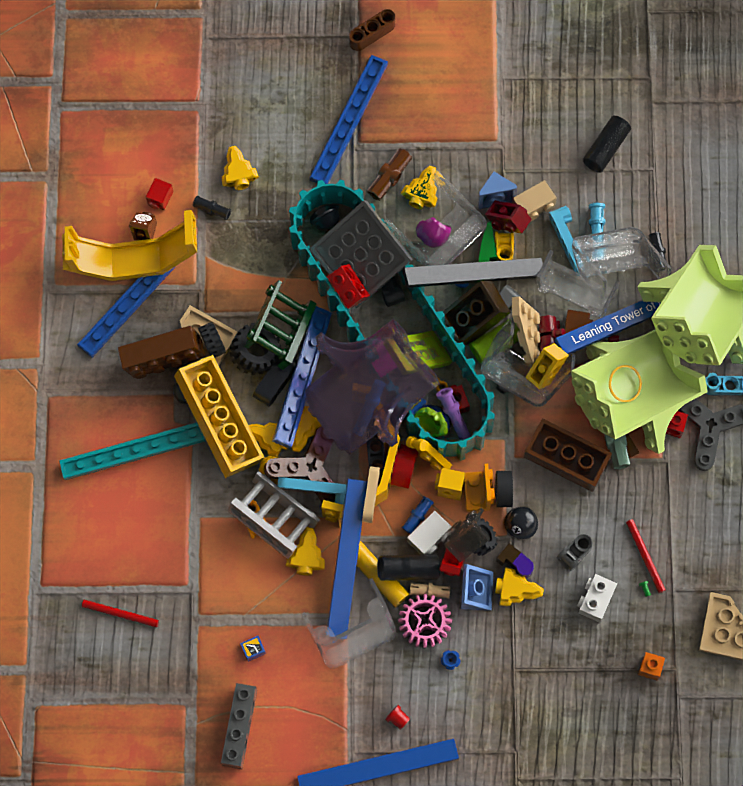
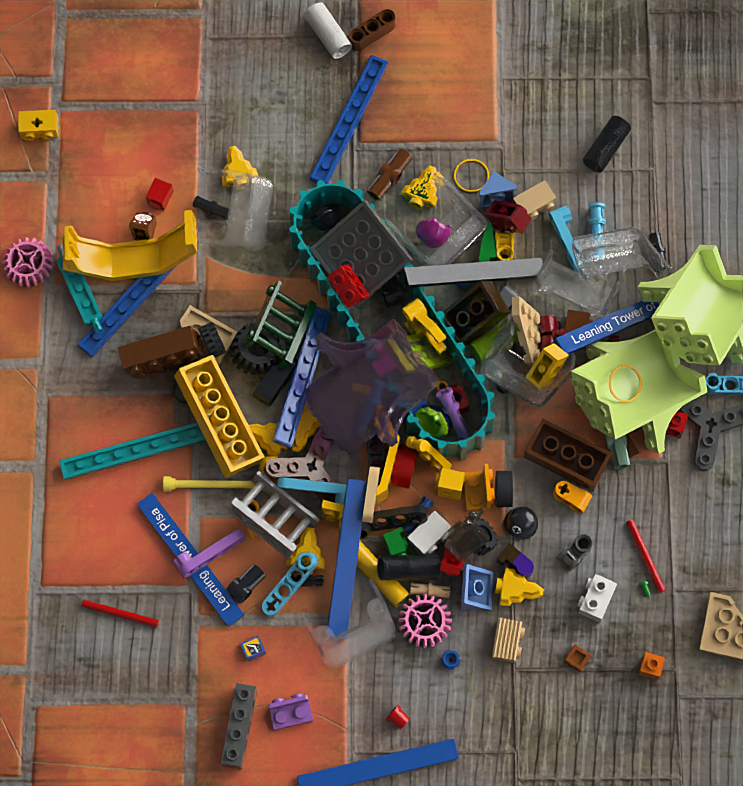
(16, 273): none -> bright pink gear
(45, 119): none -> yellow brick
(82, 295): none -> teal plate
(171, 484): none -> light yellow piece
(180, 544): none -> blue tile
(188, 565): none -> medium lavender beam
(242, 587): none -> black piece
(247, 211): none -> clear windscreen
(288, 582): none -> medium azure beam
(290, 712): none -> medium lavender bracket
(318, 580): none -> black axle
(326, 30): none -> white piece
(391, 520): none -> black beam
(394, 542): none -> green brick
(421, 324): none -> yellow piece
(461, 163): none -> yellow piece
(507, 640): none -> tan brick
(574, 497): none -> light orange piece
(577, 658): none -> dark orange tile

